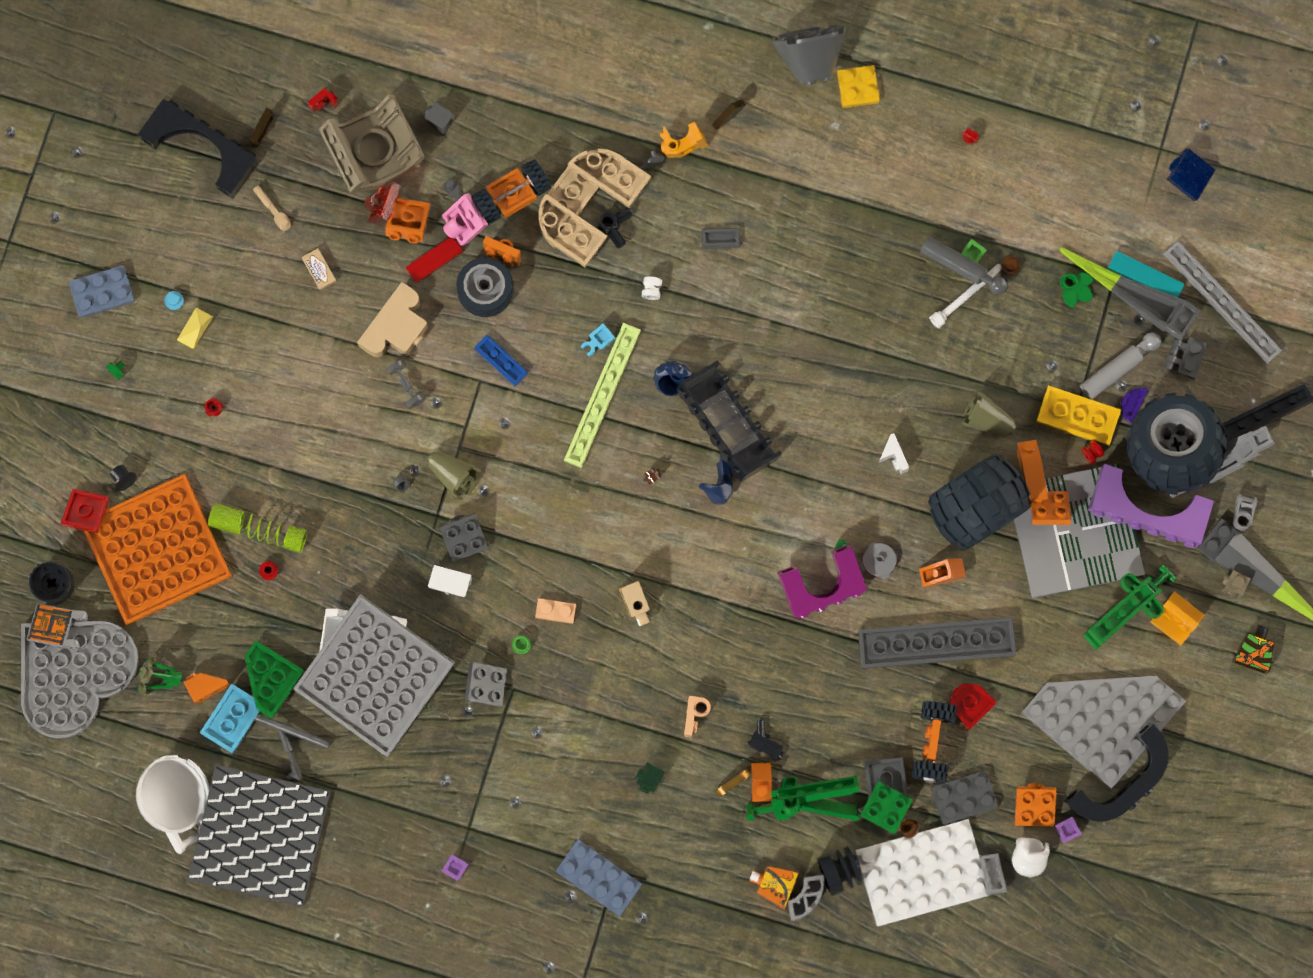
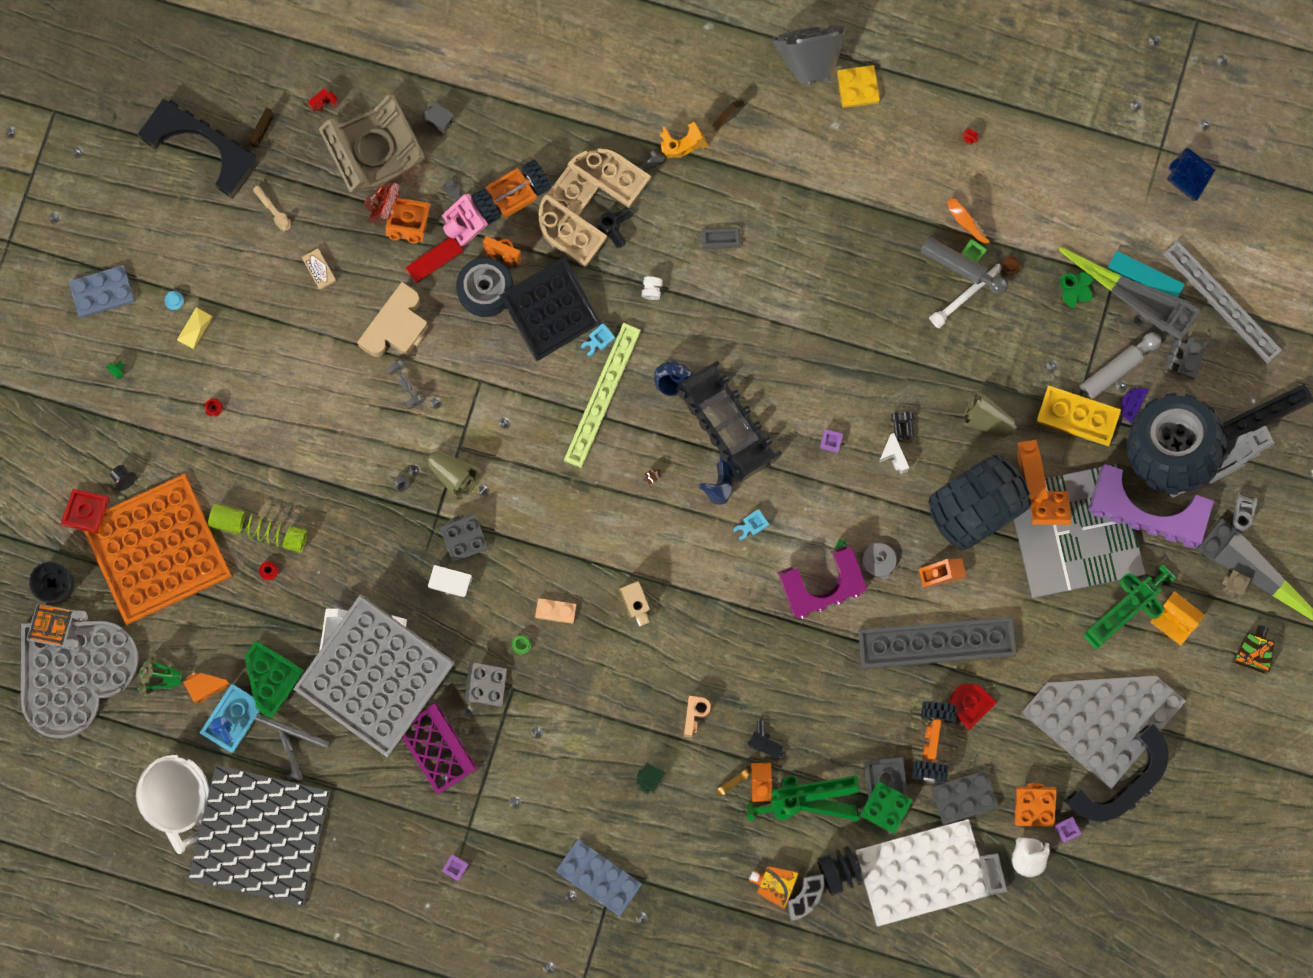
(220, 727): none -> blue plate
(453, 742): none -> magenta fence
(501, 360): blue tile -> none
(550, 309): none -> black plate
(753, 523): none -> medium azure plate
(831, 441): none -> medium lavender plate
(903, 418): none -> black piece
(909, 828): reddish brown plate -> none
(966, 221): none -> orange animal
(1092, 452): red wheel -> none

